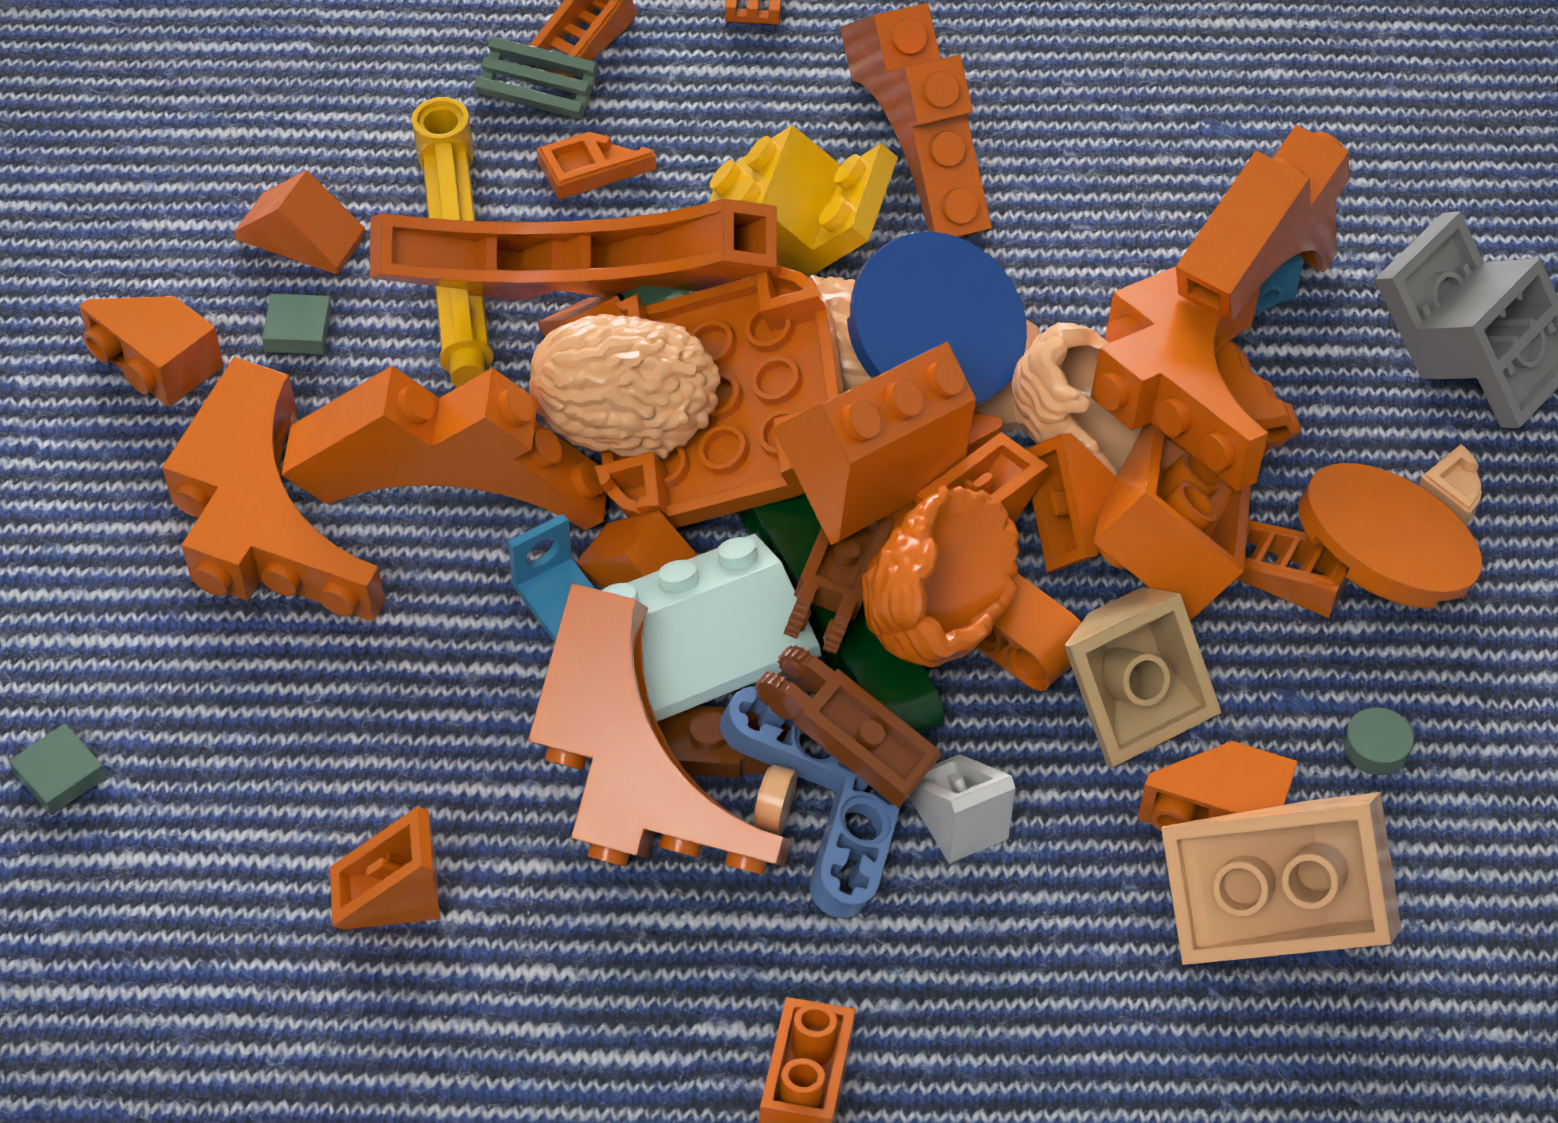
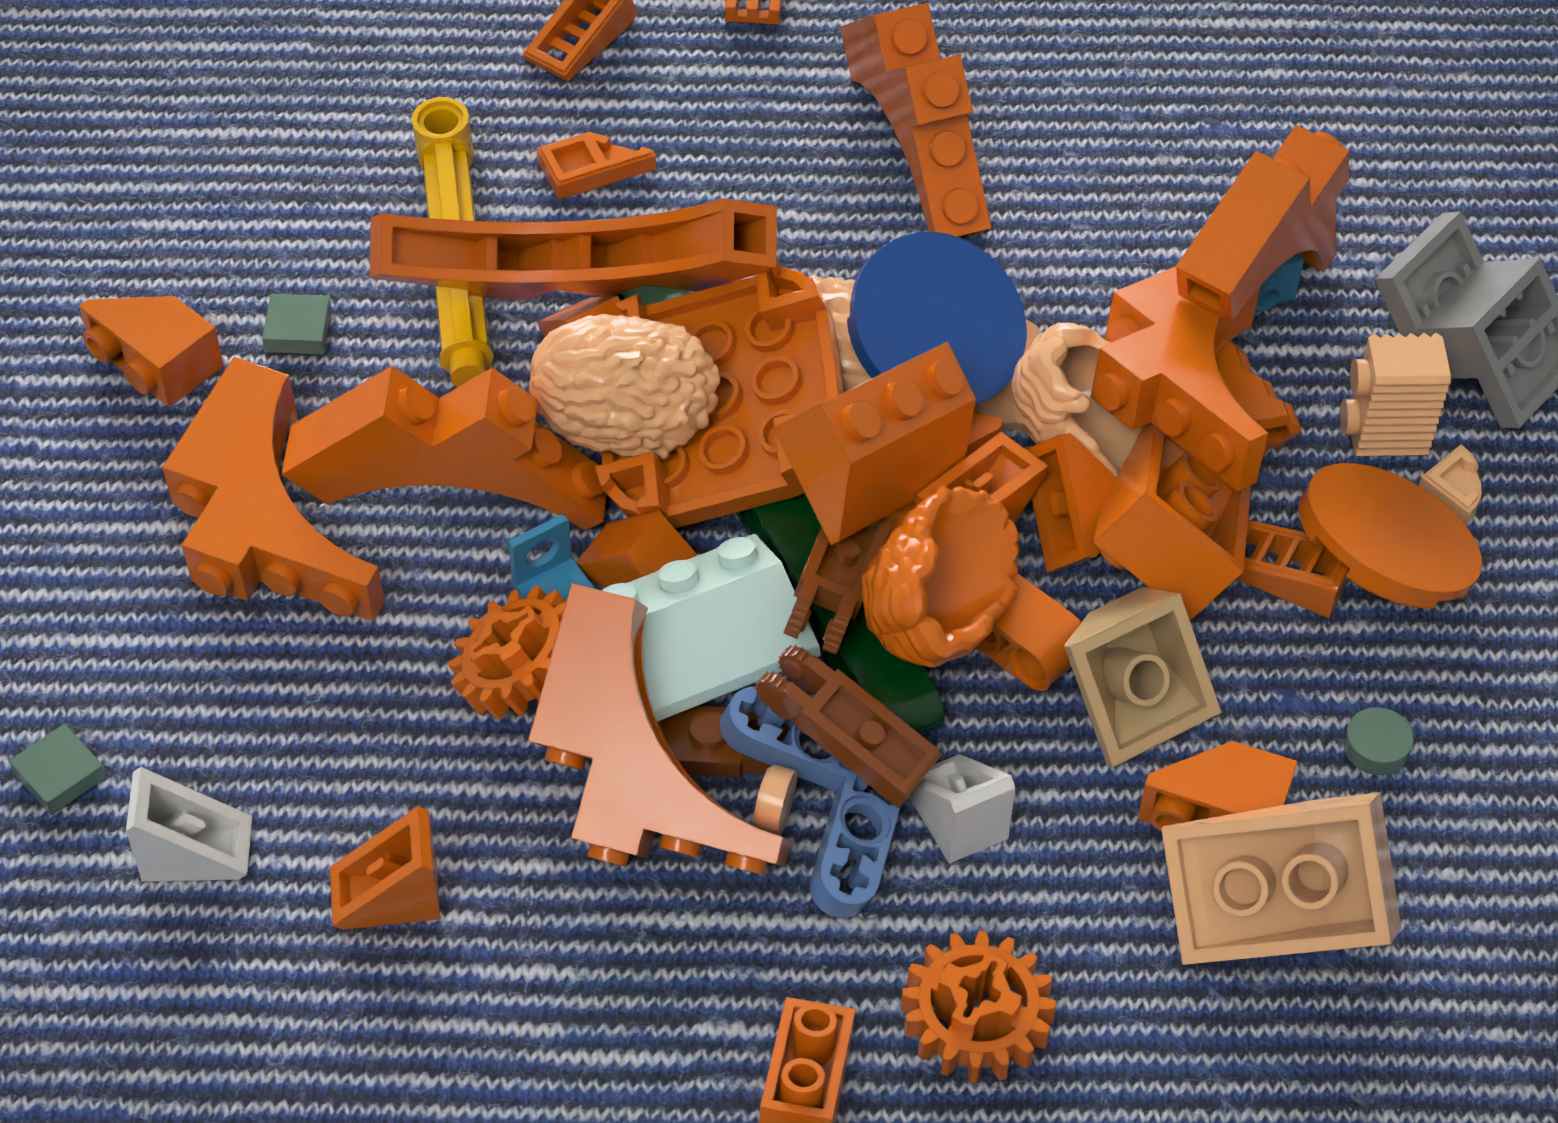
(184, 833): none -> white slope
(303, 224): orange slope -> none
(508, 652): none -> orange gear
(542, 58): sand green tile -> none
(819, 203): yellow bracket -> none
(998, 1027): none -> orange gear
(1396, 395): none -> light nougat brick

